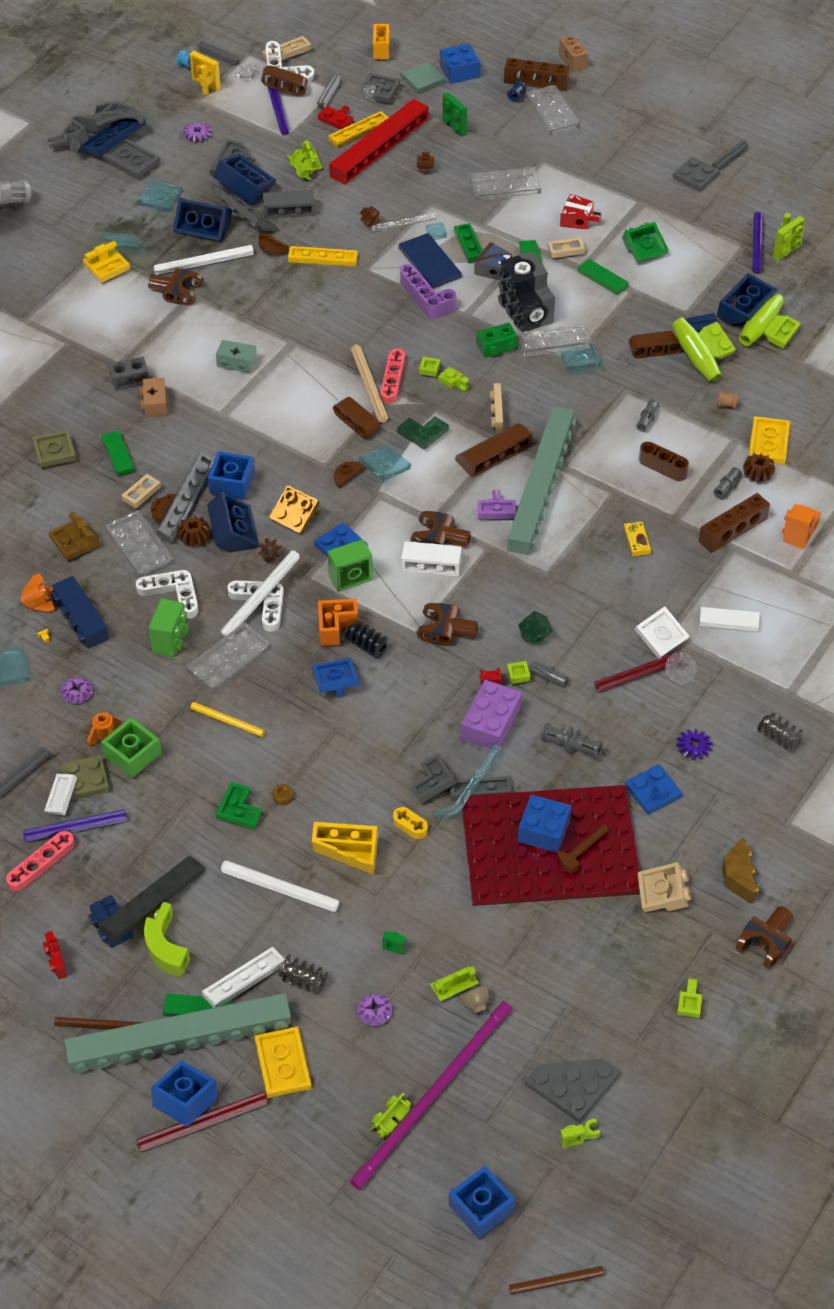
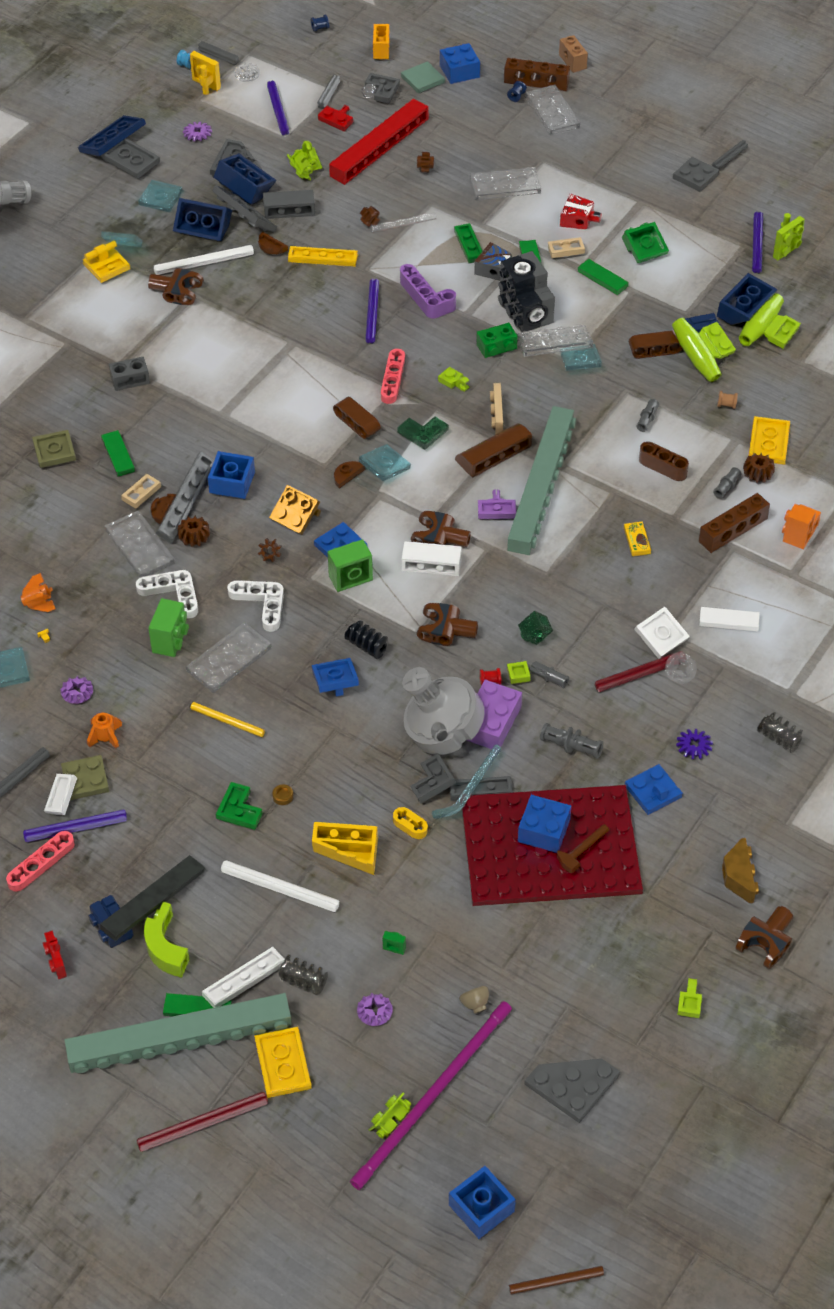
(74, 537): pearl gold plate -> none
(79, 612): dark blue brick -> none
(92, 1023): reddish brown bar -> none
(104, 115): dark grey piece -> none
(131, 747): bright green brick -> none
(154, 397): medium nougat brick -> none
(184, 1093): blue brick -> none
(232, 523): dark blue slope -> none
(236, 356): sand green brick -> none
(263, 590): white axle -> none
(277, 56): white beam -> none
(278, 74): reddish brown beam -> none
(291, 48): tan plate -> none
(318, 23): none -> dark blue bush
(335, 616): orange brick -> none
(356, 130): yellow tile -> none
(369, 384): tan axle -> none
(372, 311): none -> dark purple axle
(429, 366): lime plate -> none
(430, 260): dark blue tile -> none
(436, 230): clear light blue tile -> none
(441, 711): none -> light grey piece
(454, 114): green plate -> none
(455, 983): lime hinge -> none
(575, 1135): lime plate -> none
(664, 888): tan plate -> none

